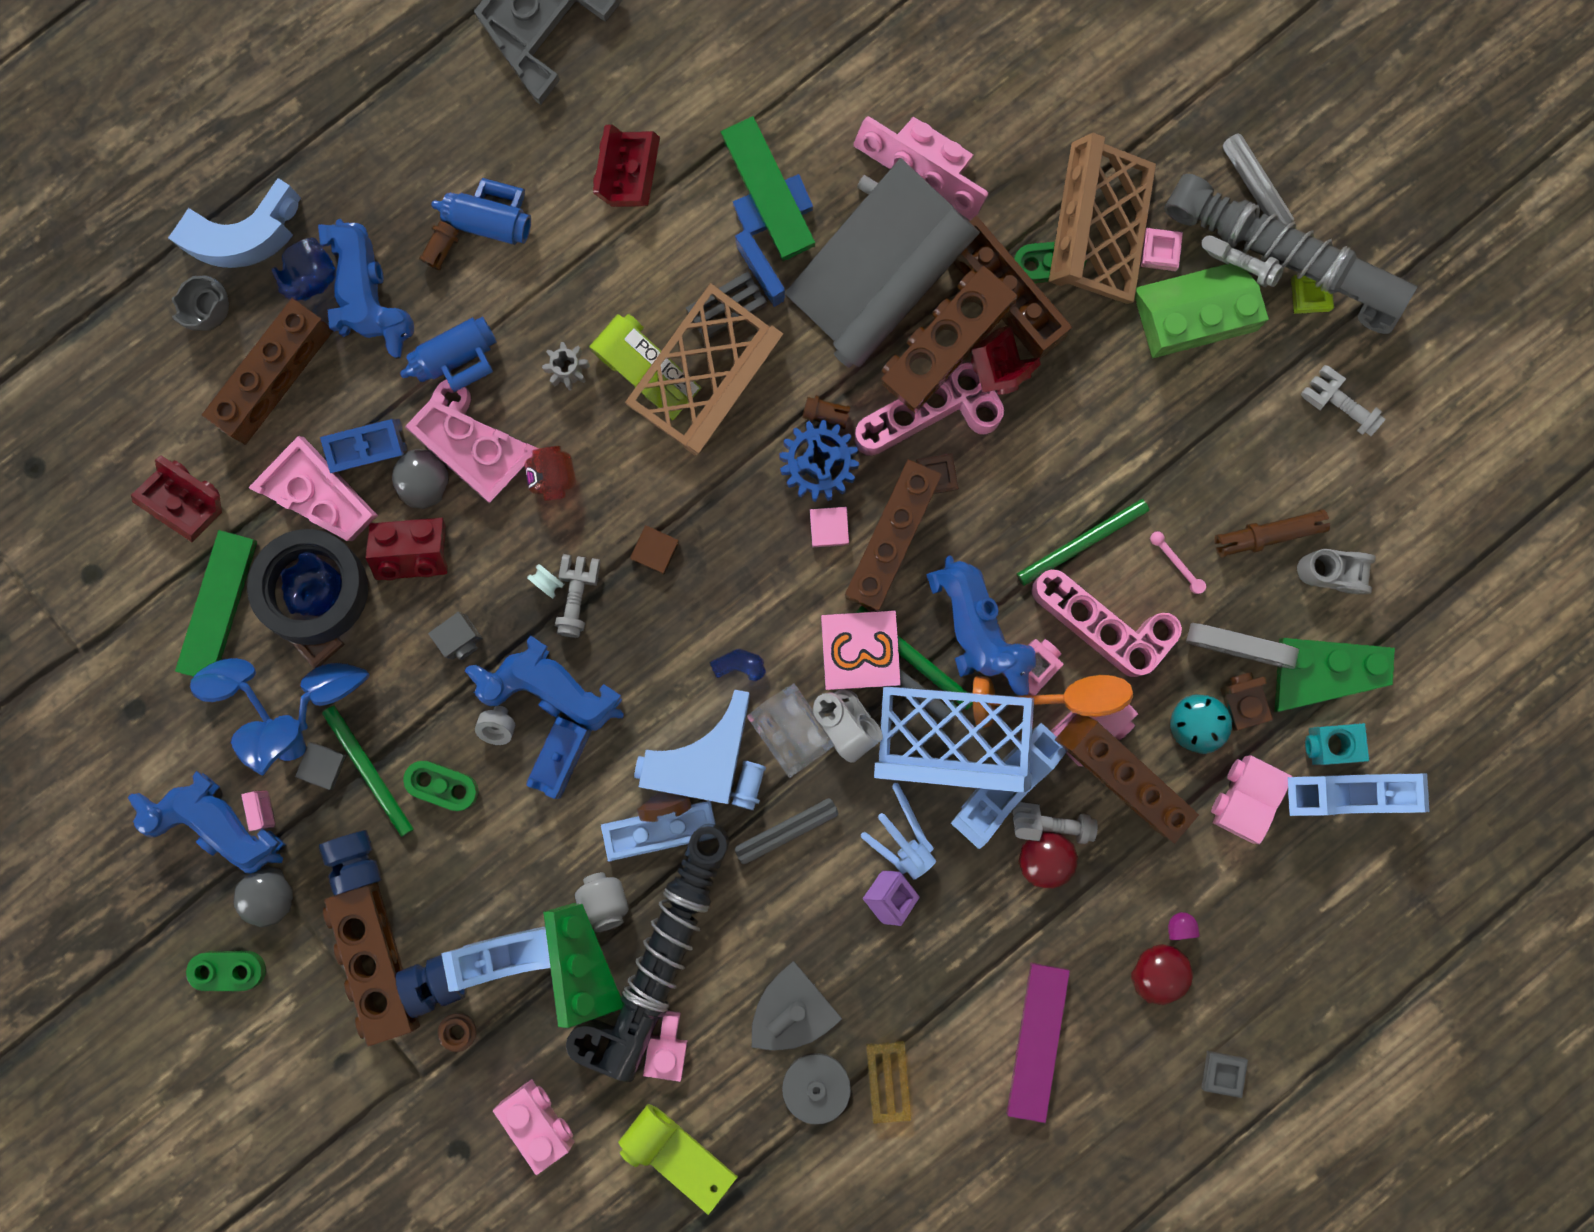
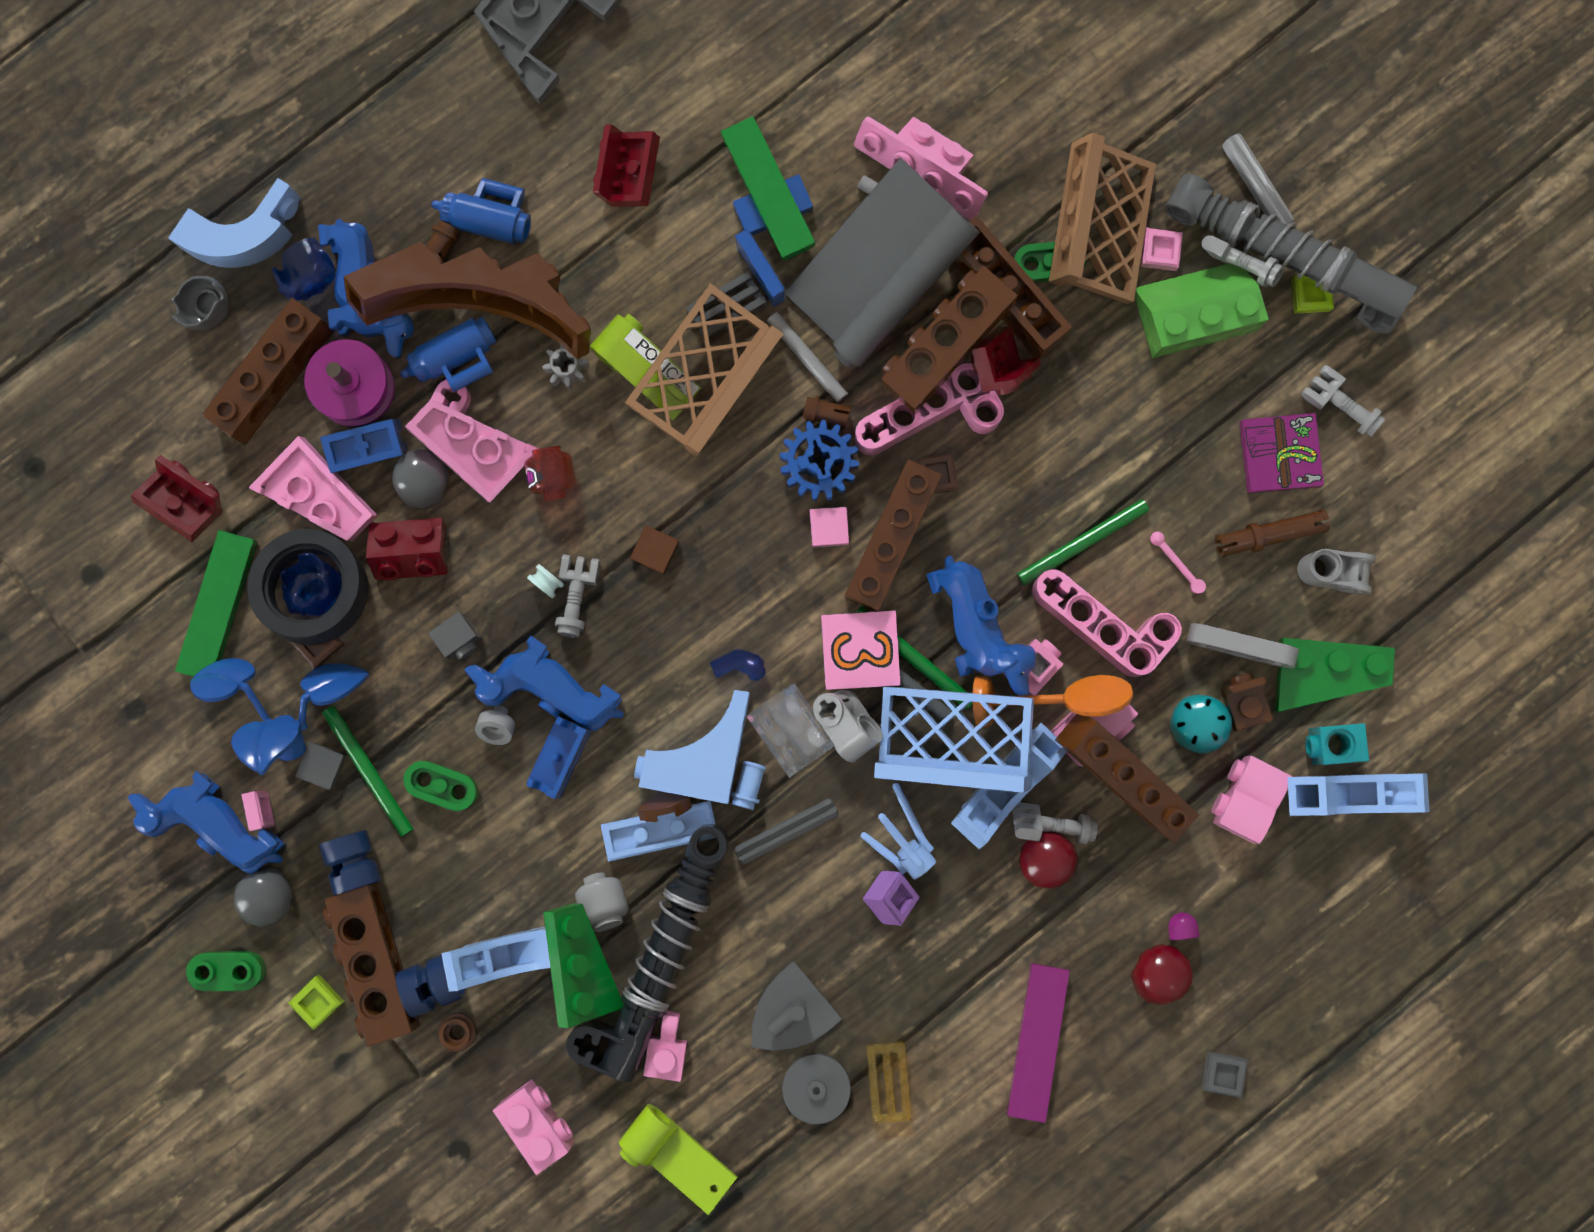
(316, 1002): none -> lime tile
(349, 383): none -> magenta wheel
(421, 281): none -> reddish brown arch
(807, 357): none -> light grey bar
(1281, 453): none -> magenta tile

